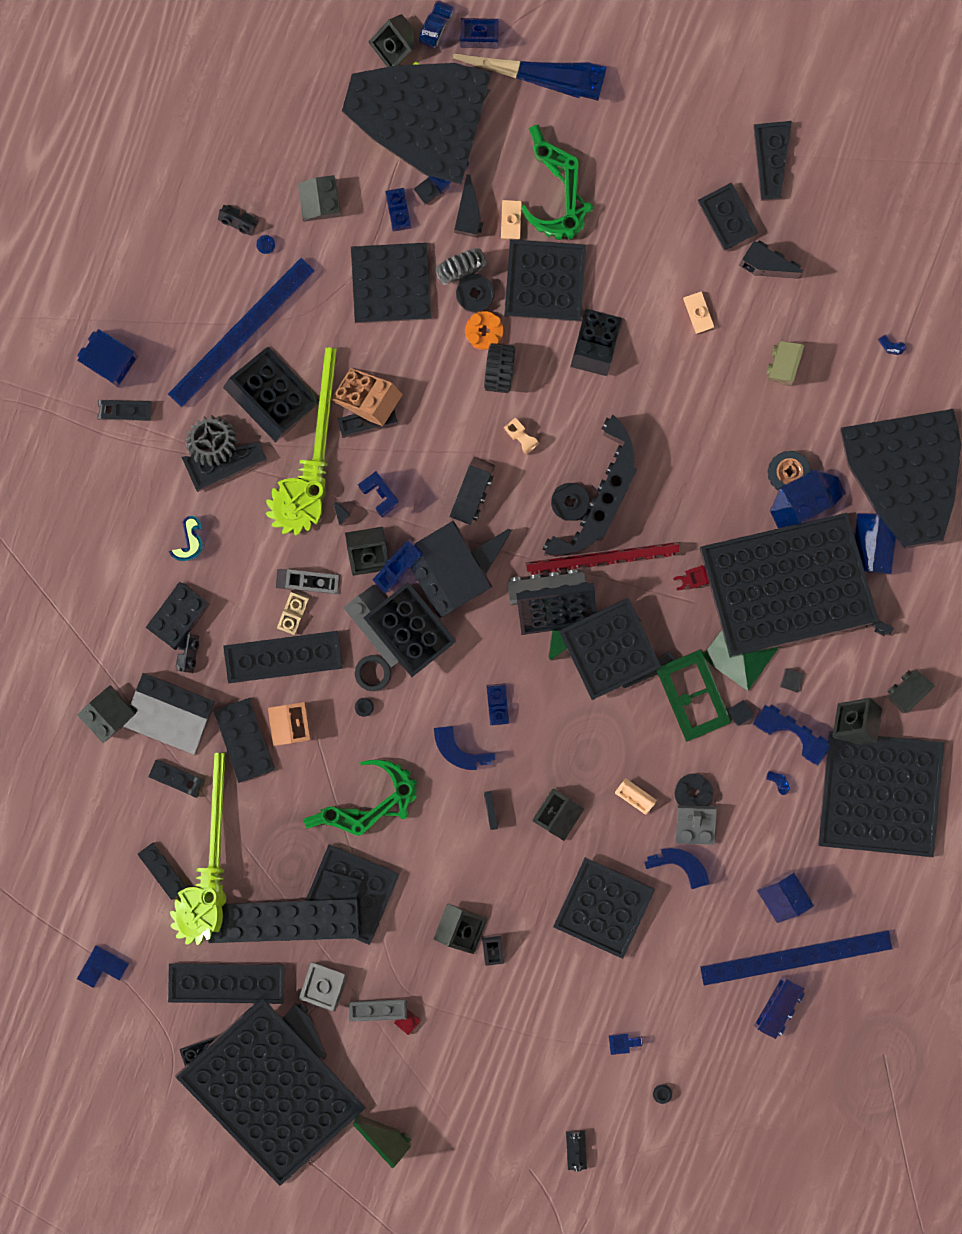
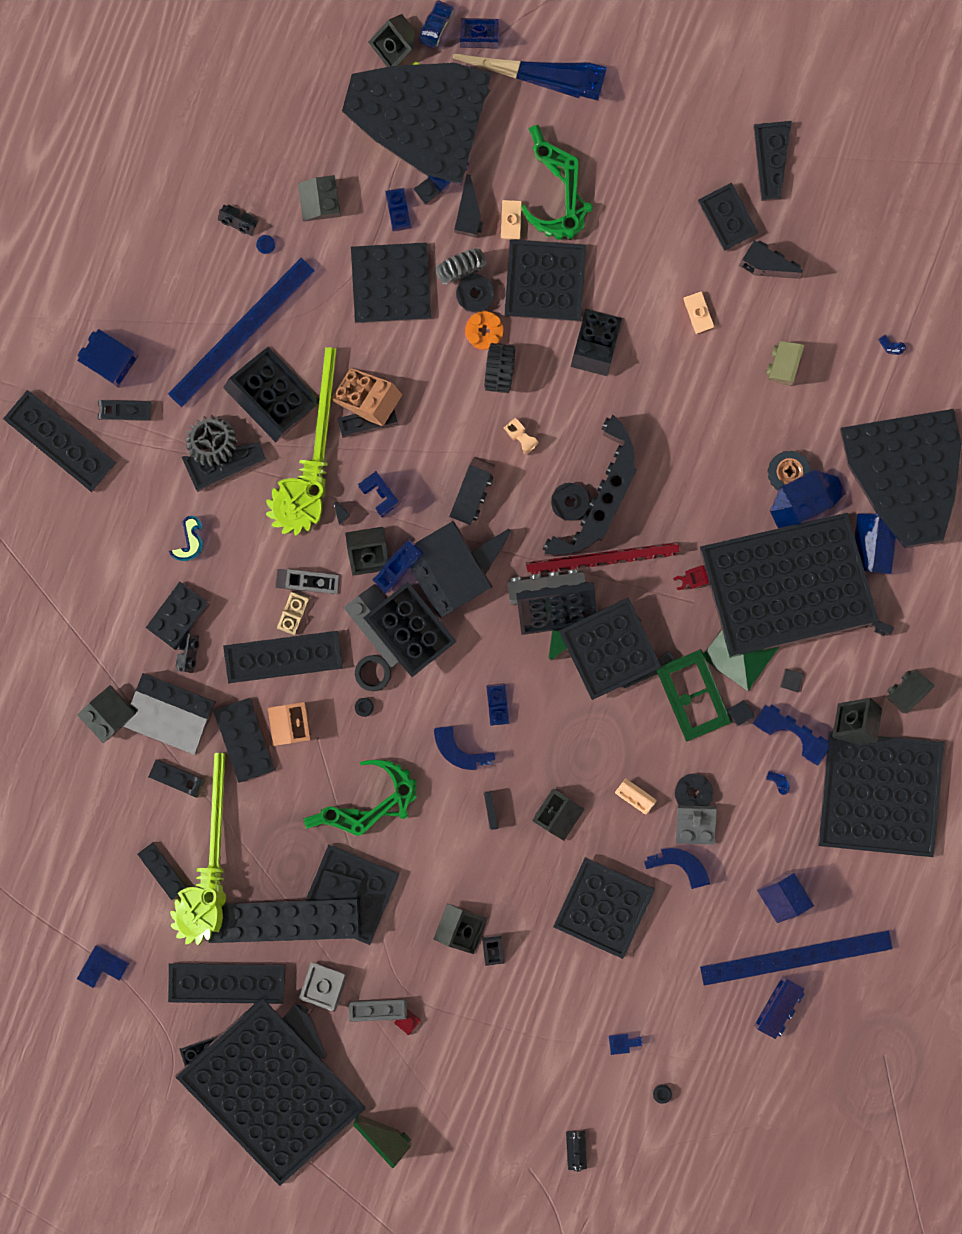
(59, 441): none -> black plate

